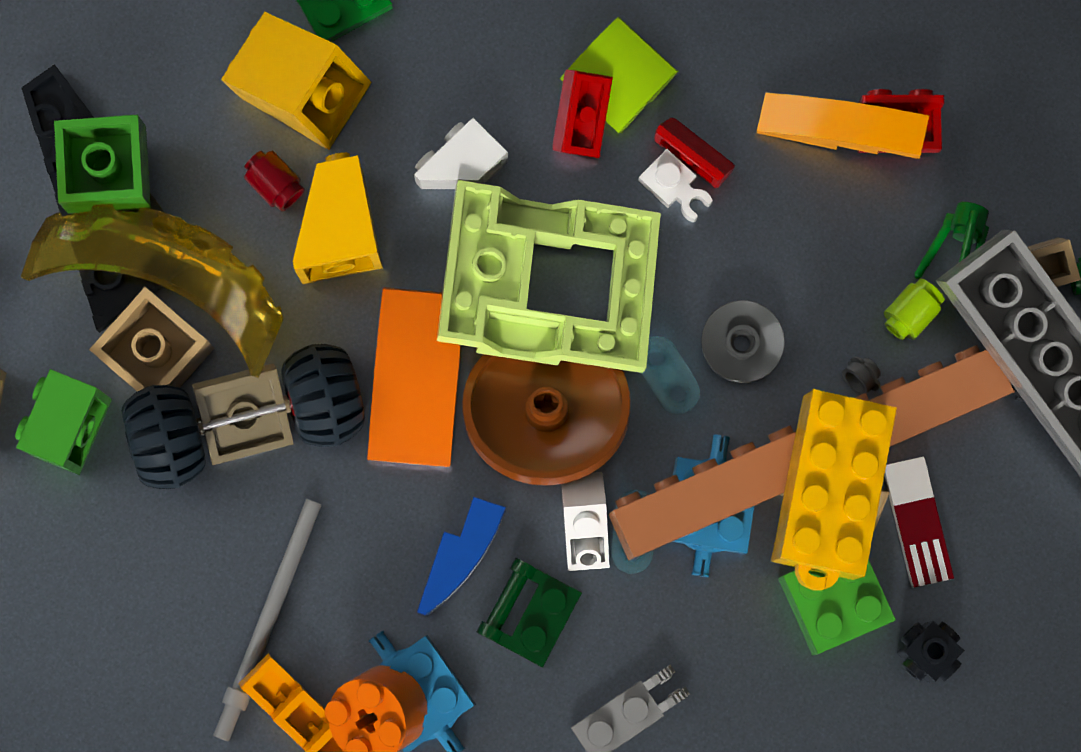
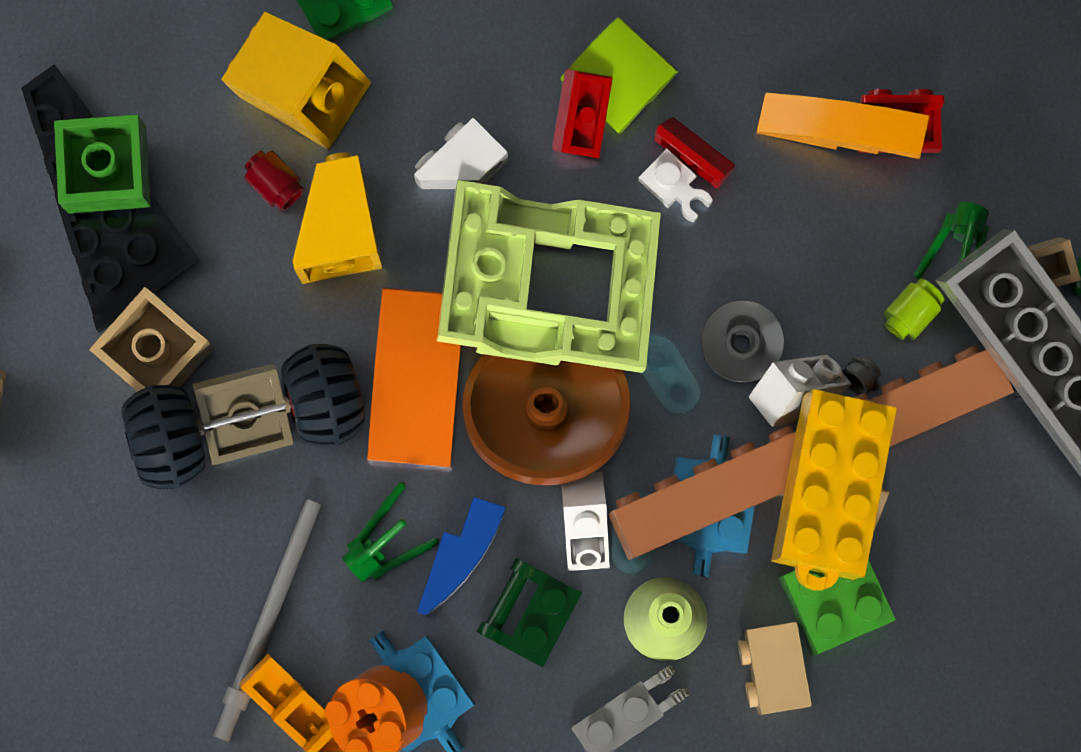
(62, 421): bright green brick -> none
(168, 254): clear yellow windscreen -> none
(365, 557): none -> green plant
(649, 630): none -> yellowish green cone
(775, 668): none -> tan brick
(787, 381): none -> white slope
(915, 652): black brick -> none
(918, 522): tile -> none

